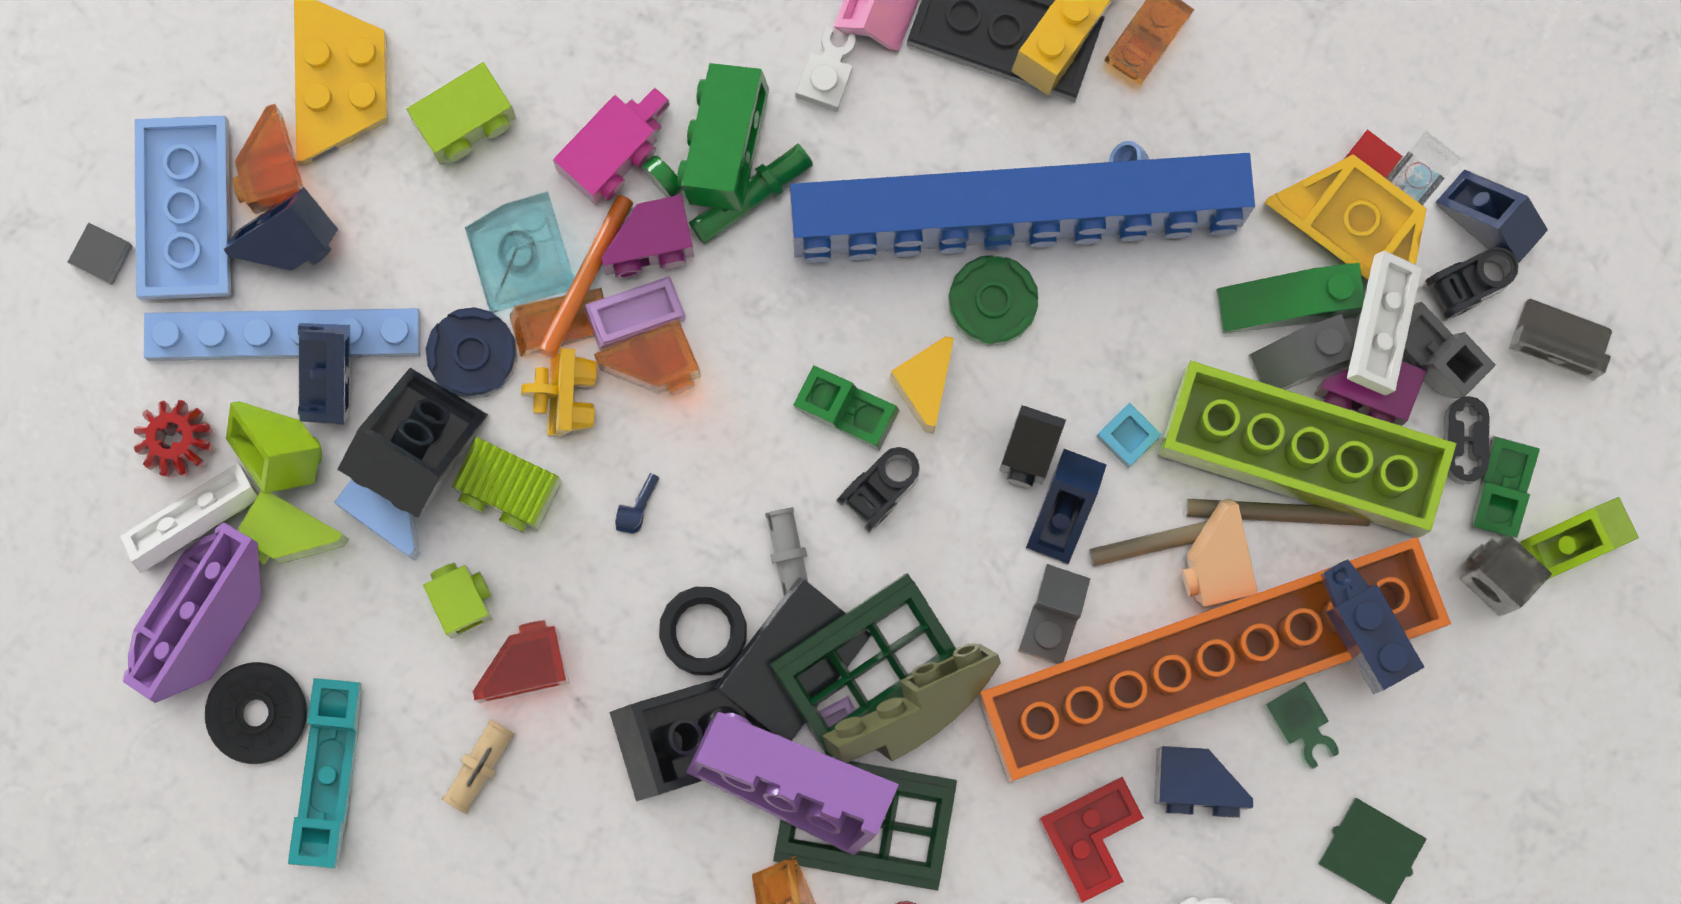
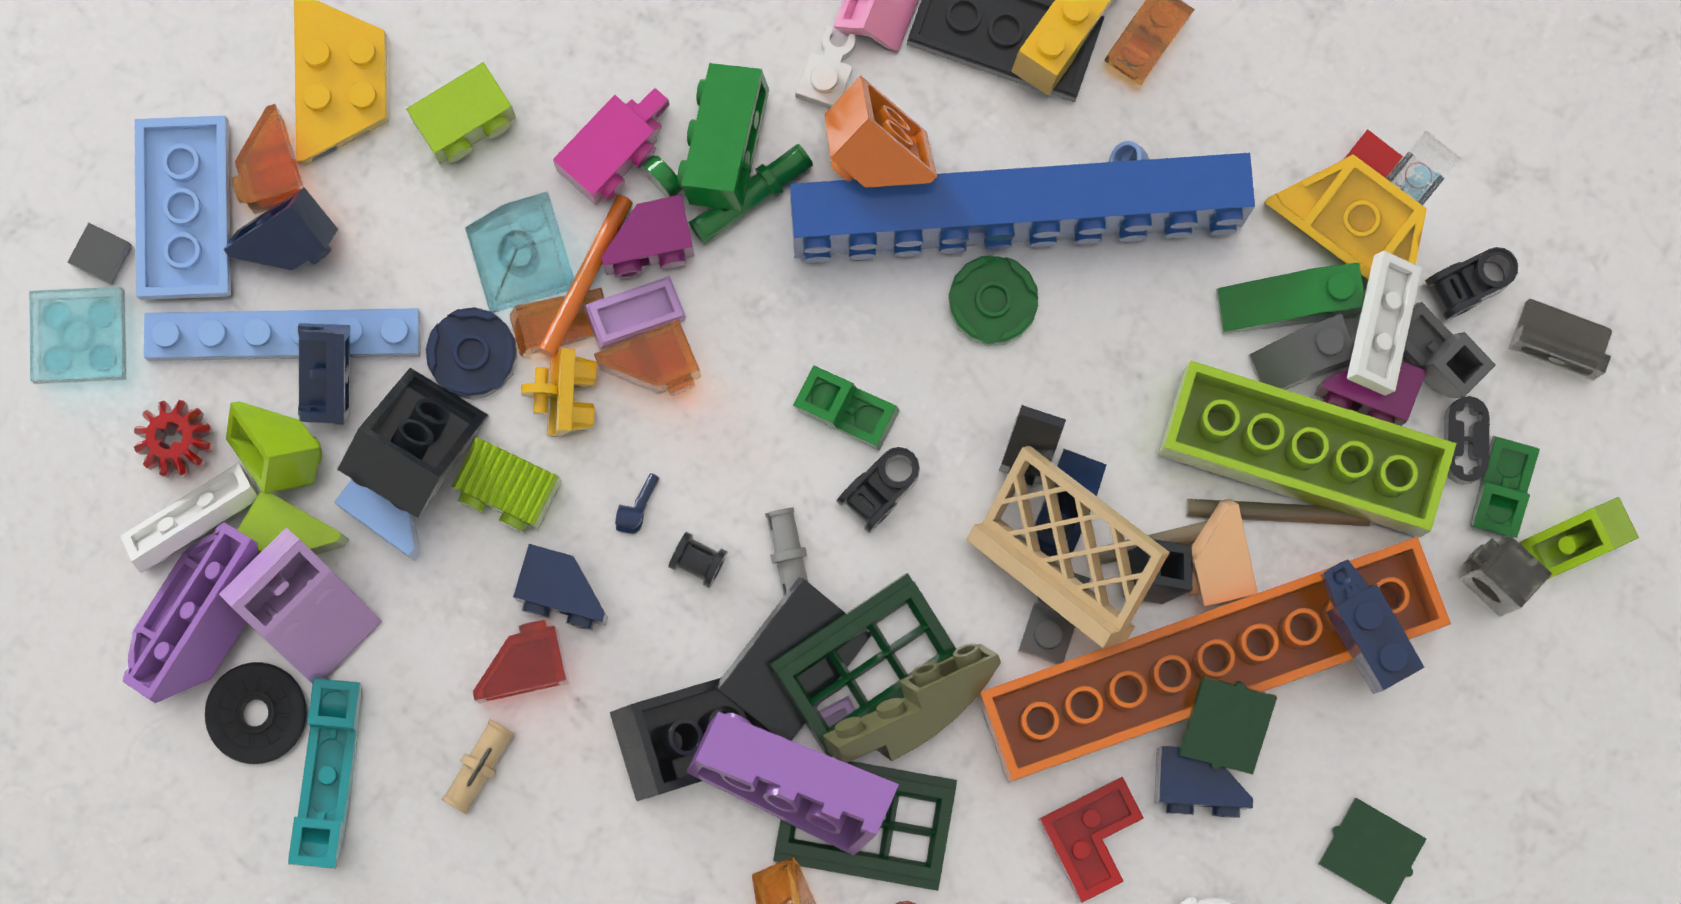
(77, 335): none -> clear light blue plate
(300, 606): none -> lavender slope
(458, 598): lime brick -> none
(557, 584): none -> dark blue slope
(688, 599): black tyre -> none
(698, 559): none -> black bush
(876, 140): none -> orange slope
(923, 381): yellow slope -> none
(1056, 582): none -> tan fence
(1129, 435): medium azure tile -> none
(1174, 576): none -> black brick
(1227, 725): none -> dark green piece
(1299, 717): clear green plate -> none
(1493, 213): dark blue slope -> none

